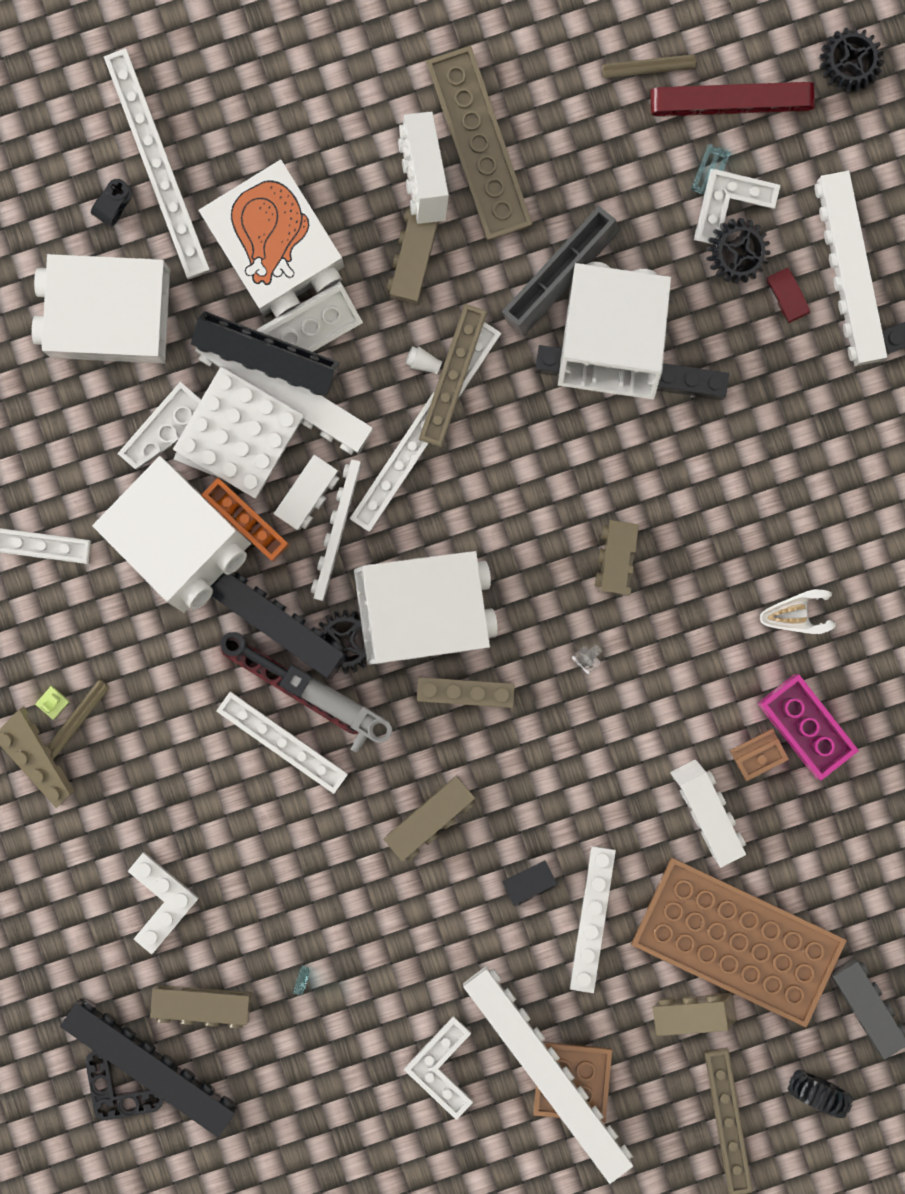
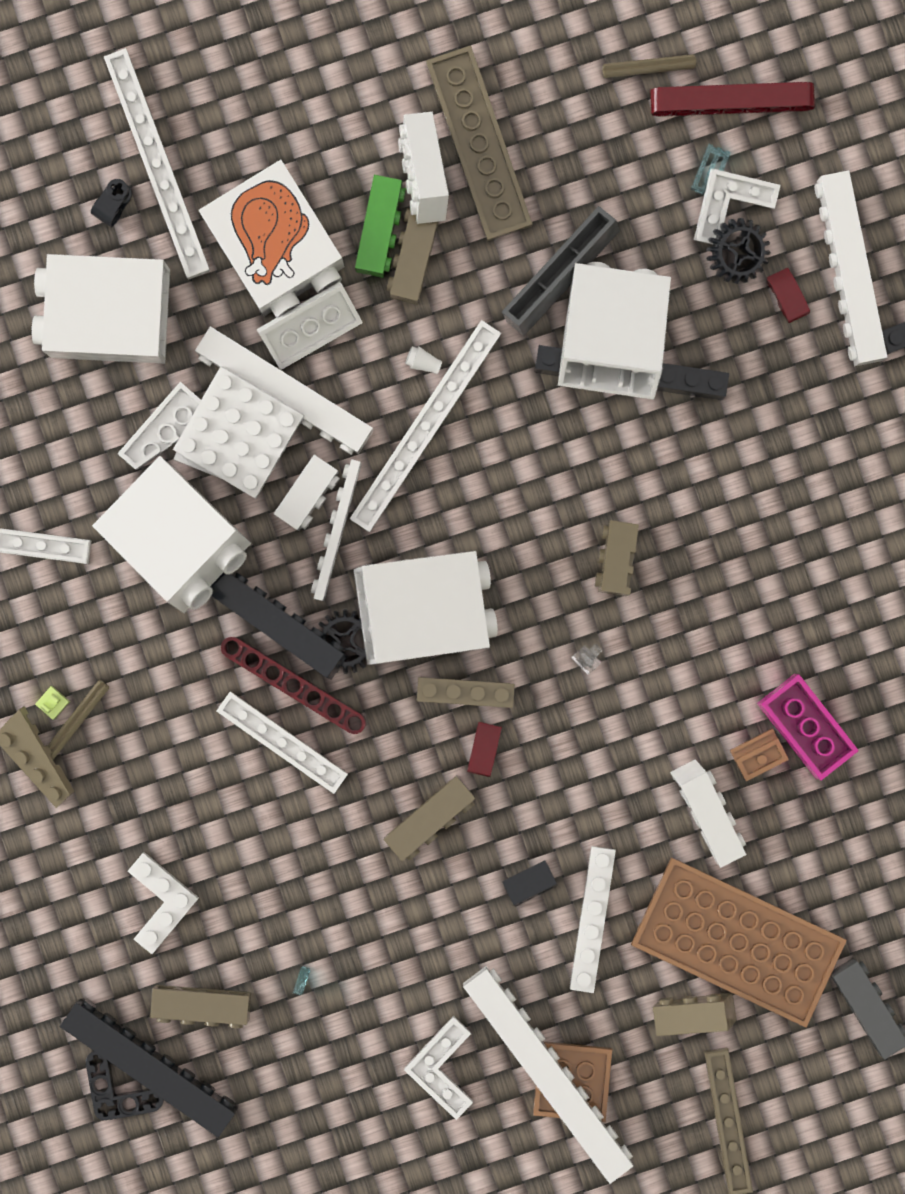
(245, 519): orange brick -> none
(264, 353): black brick -> none
(317, 693): light grey piece -> none
(379, 225): none -> bright green brick
(453, 375): dark tan tile -> none
(484, 749): none -> dark red slope
(793, 614): white animal -> none
(820, 1094): black gear -> none
(843, 42): black gear -> none

